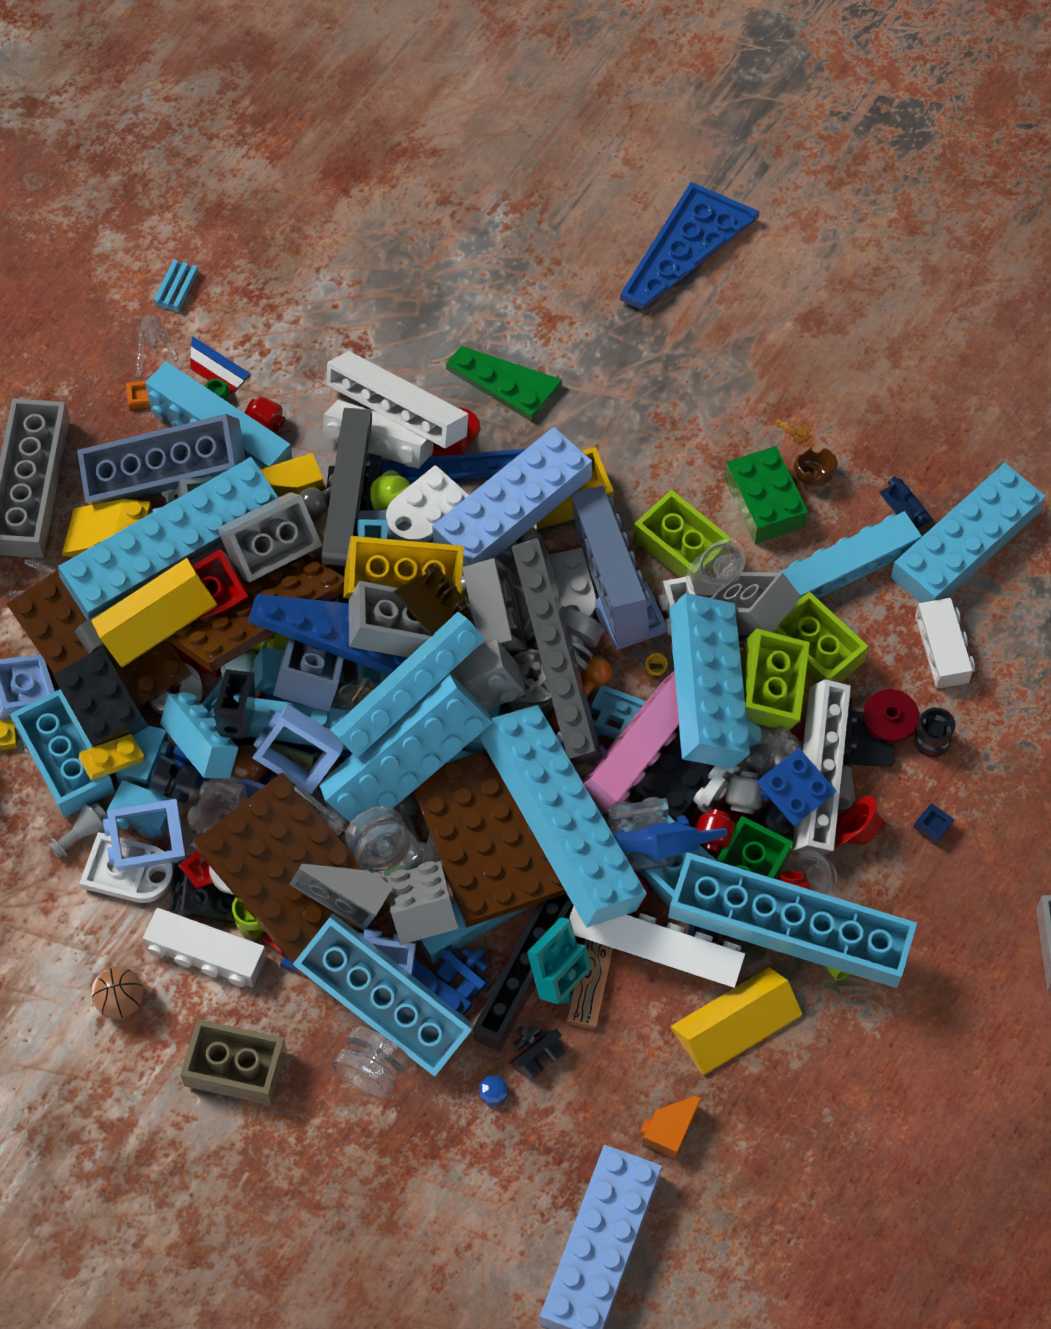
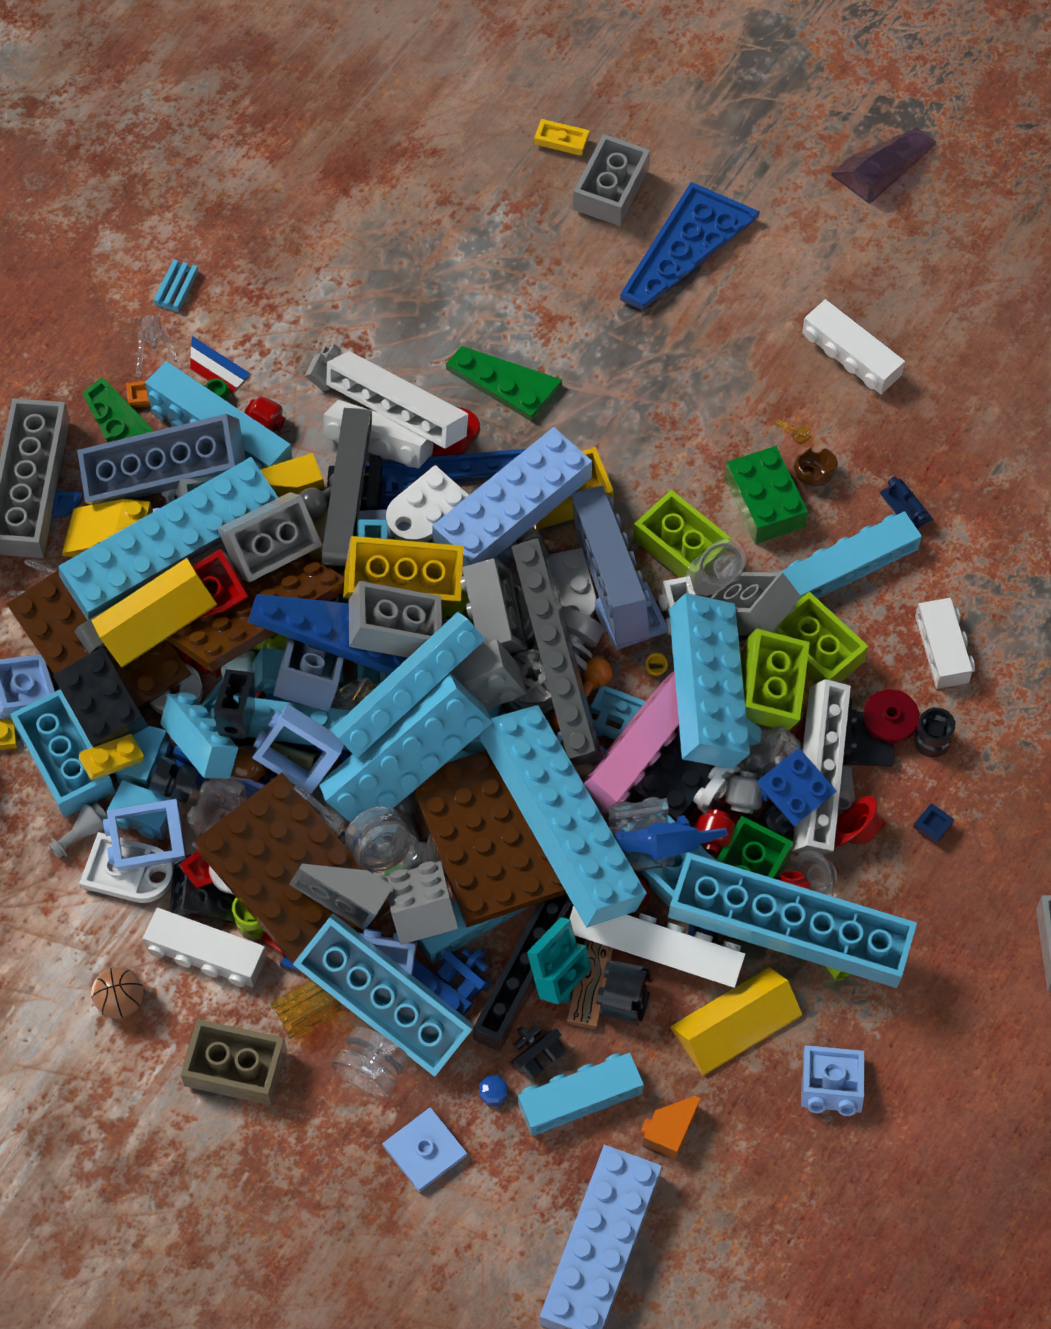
(64, 502): none -> blue tile
(113, 413): none -> green wing
(304, 1009): none -> clear yellow brick
(318, 368): none -> light grey plate
(387, 488): lime piece -> none
(424, 1149): none -> light blue plate
(432, 599): dark brown hinge -> none
(561, 137): none -> yellow plate
(580, 1093): none -> medium azure brick
(611, 179): none -> light grey brick
(625, 992): none -> black brick
(832, 1080): none -> light blue plate
(853, 347): none -> white brick
(879, 167): none -> clear purple wedge
(968, 536): medium azure brick -> none

